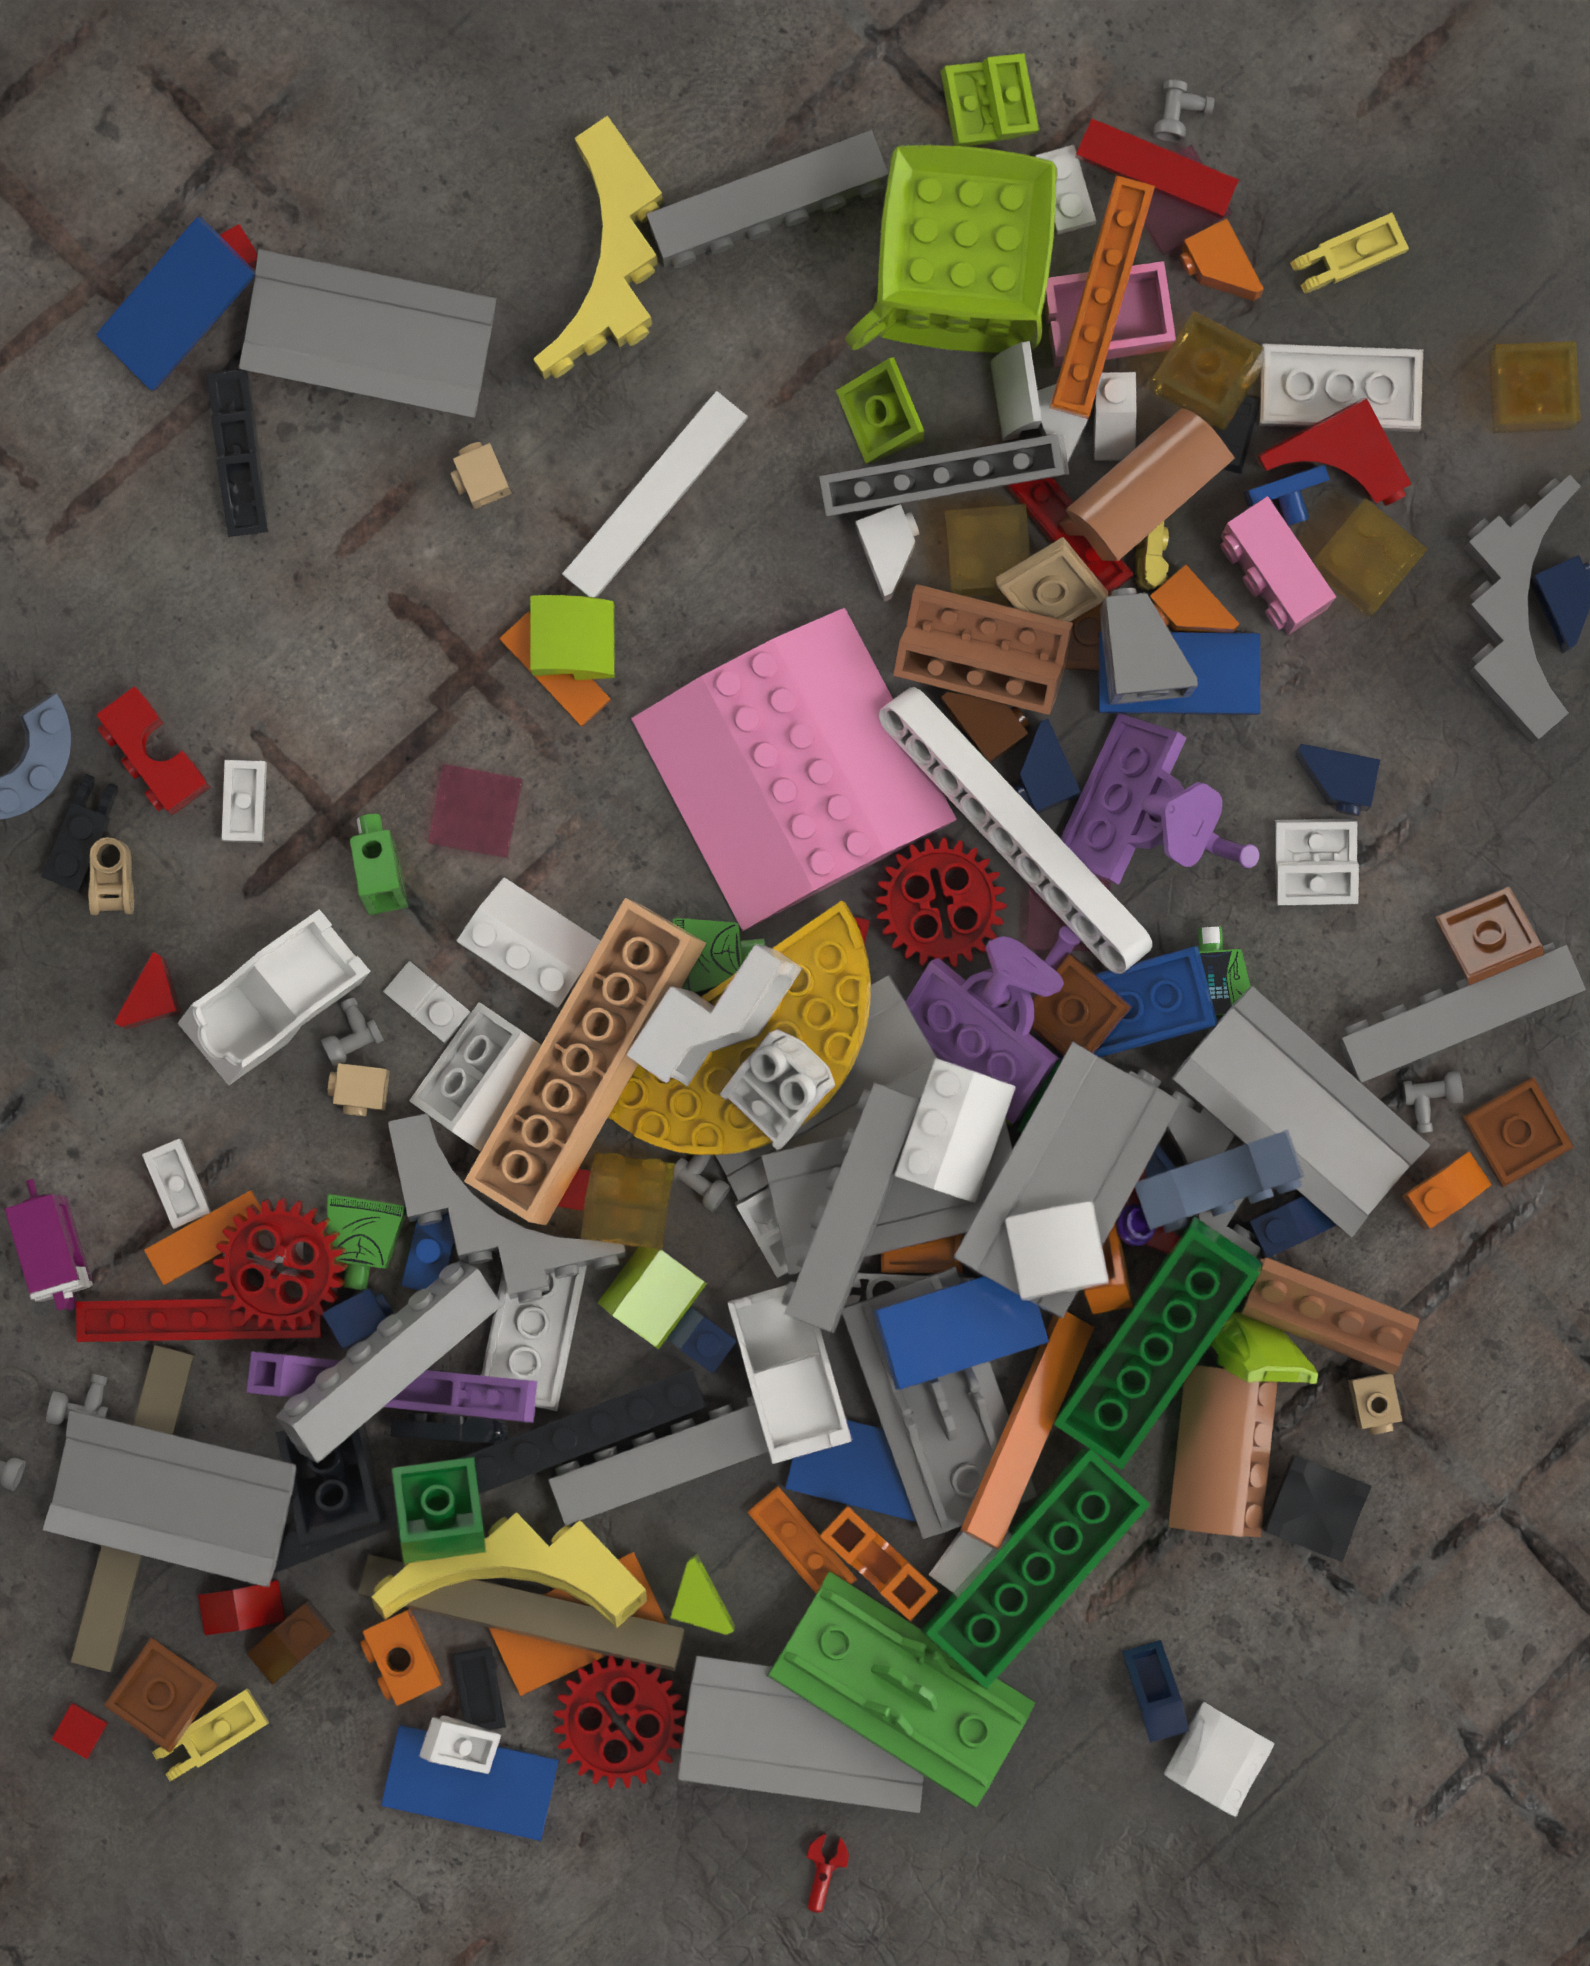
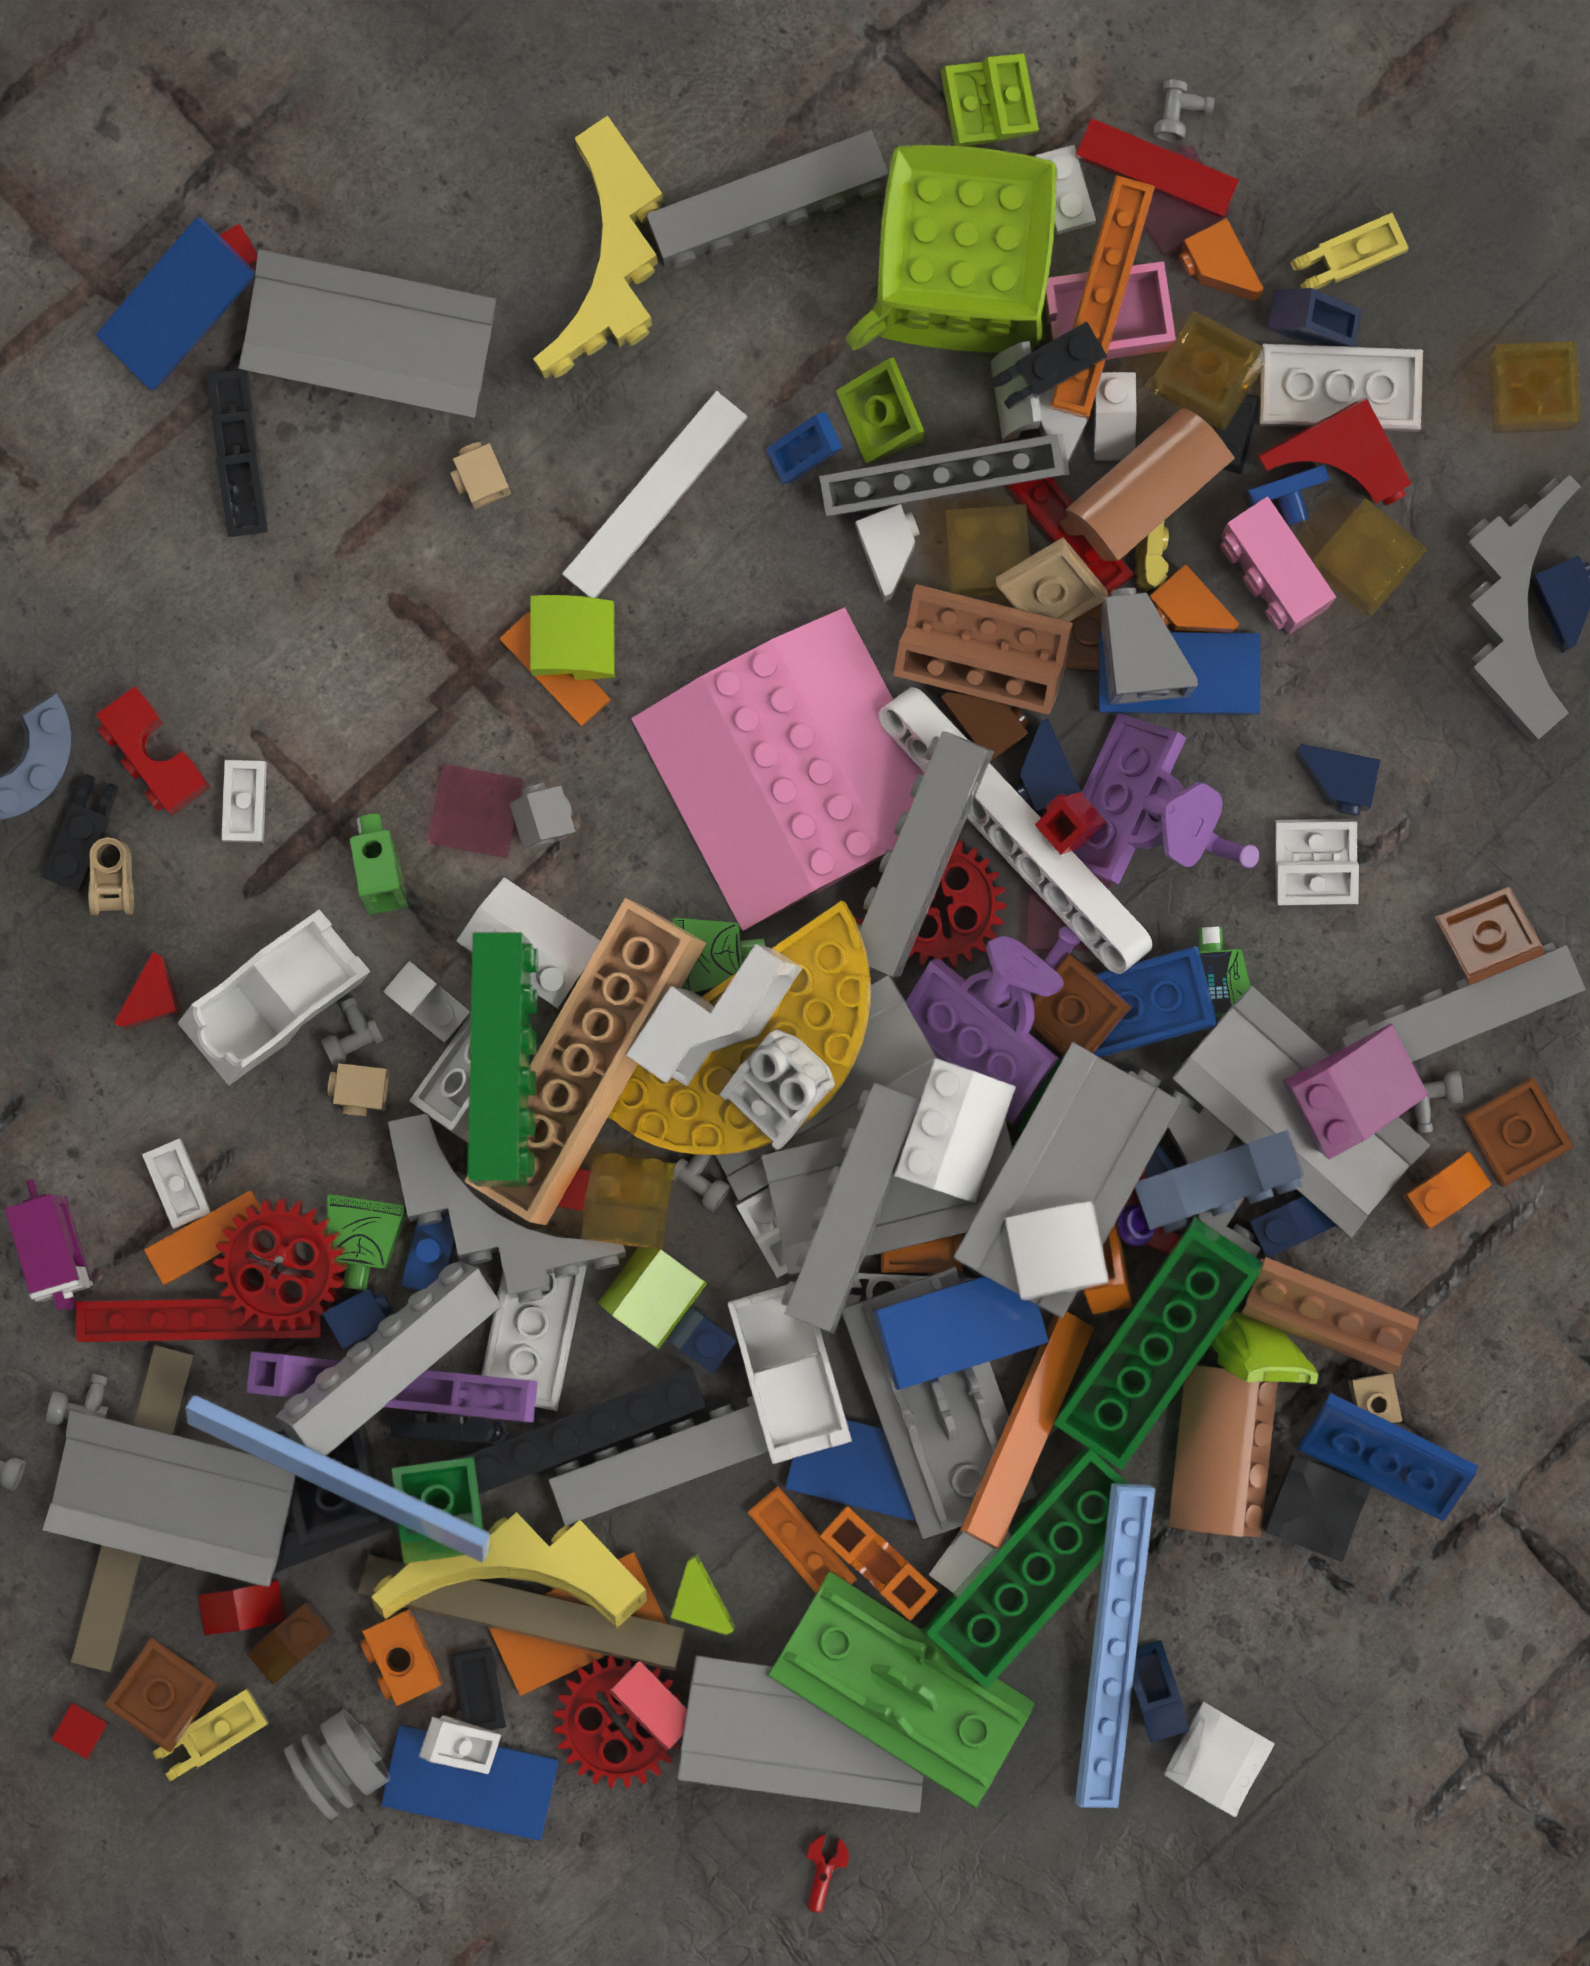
(338, 1478): none -> light blue tile
(344, 1760): none -> light grey wheel
(500, 1059): none -> green brick
(542, 815): none -> light grey brick
(651, 1704): none -> coral tile
(804, 448): none -> blue tile
(922, 850): none -> light grey brick
(1053, 364): none -> black hinge
(1069, 822): none -> red brick
(1114, 1645): none -> light blue tile
(1314, 317): none -> dark blue slope
(1356, 1091): none -> slope
(1387, 1457): none -> blue tile

